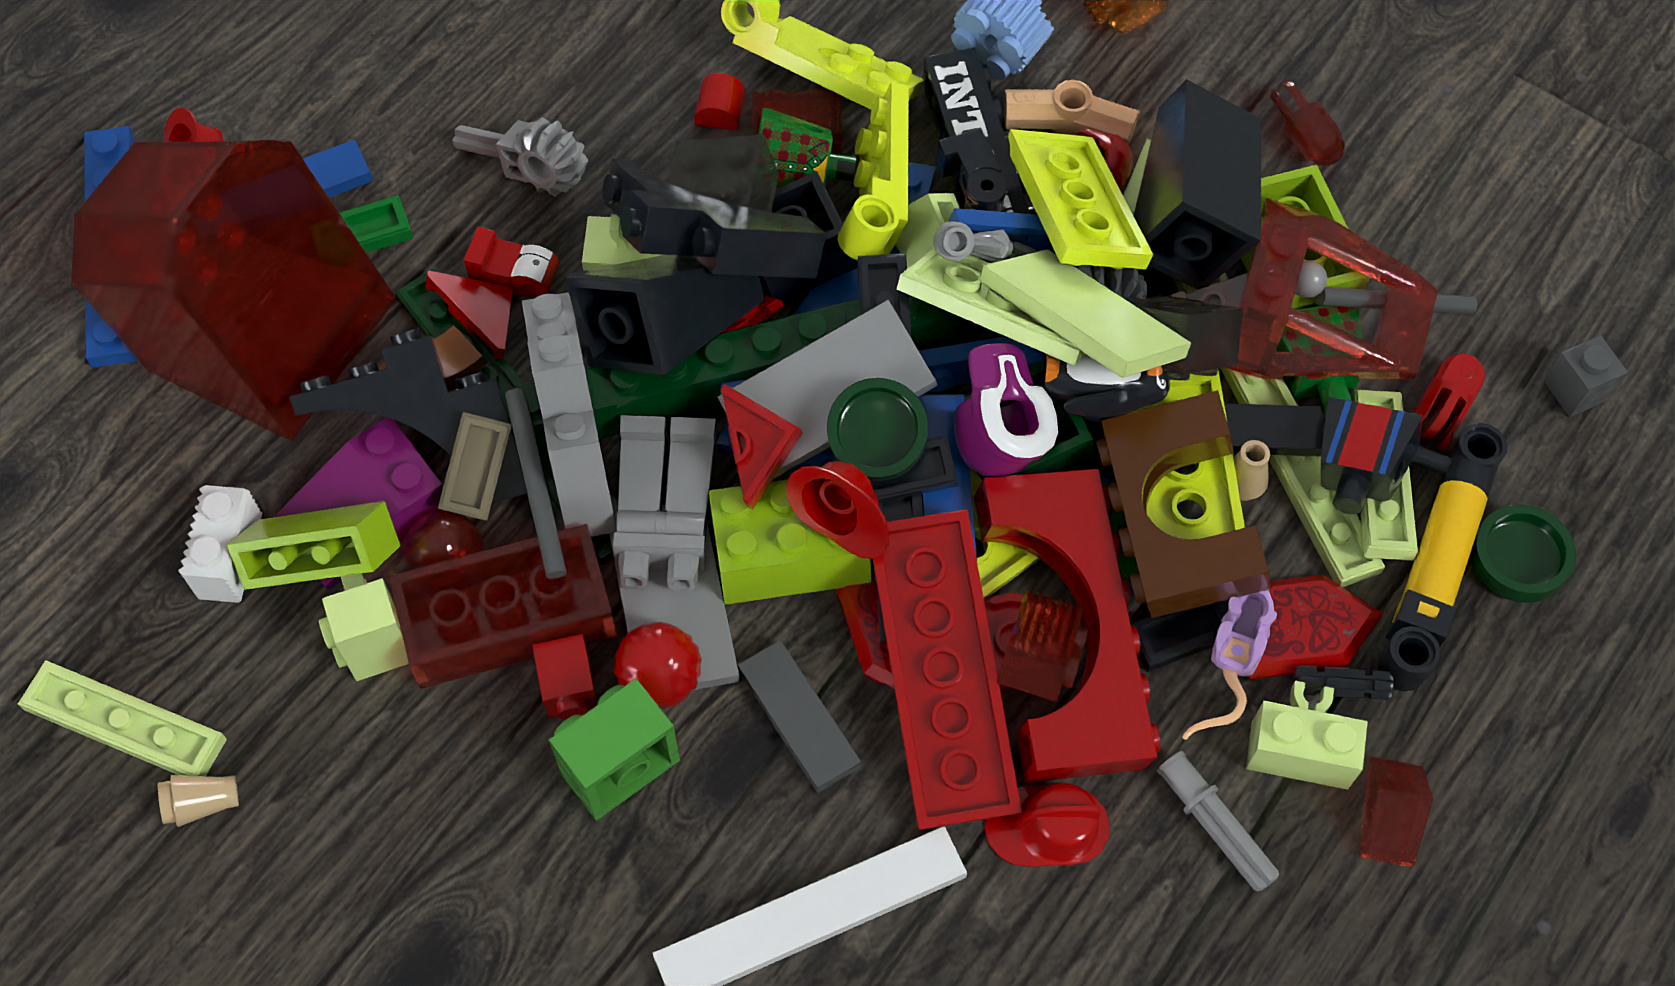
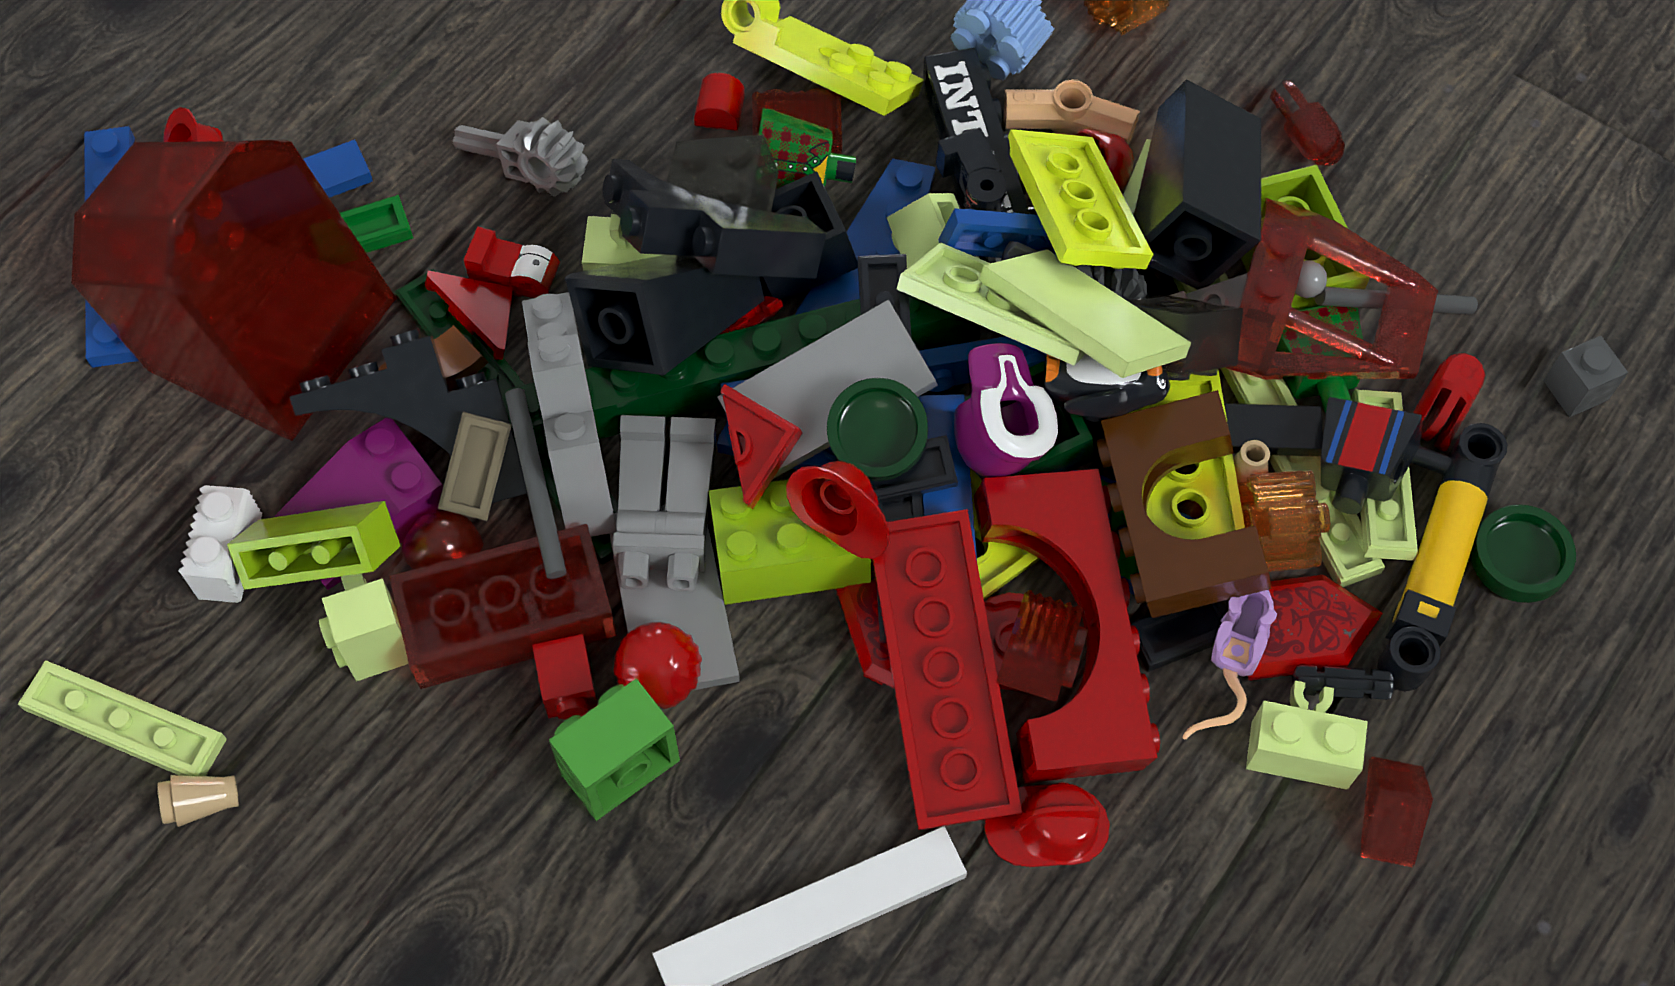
(799, 716): dark grey tile -> none
(881, 178): neon yellow hinge -> none
(956, 241): light grey piece -> none
(1218, 821): light grey axle -> none
(1285, 517): none -> clear orange brick

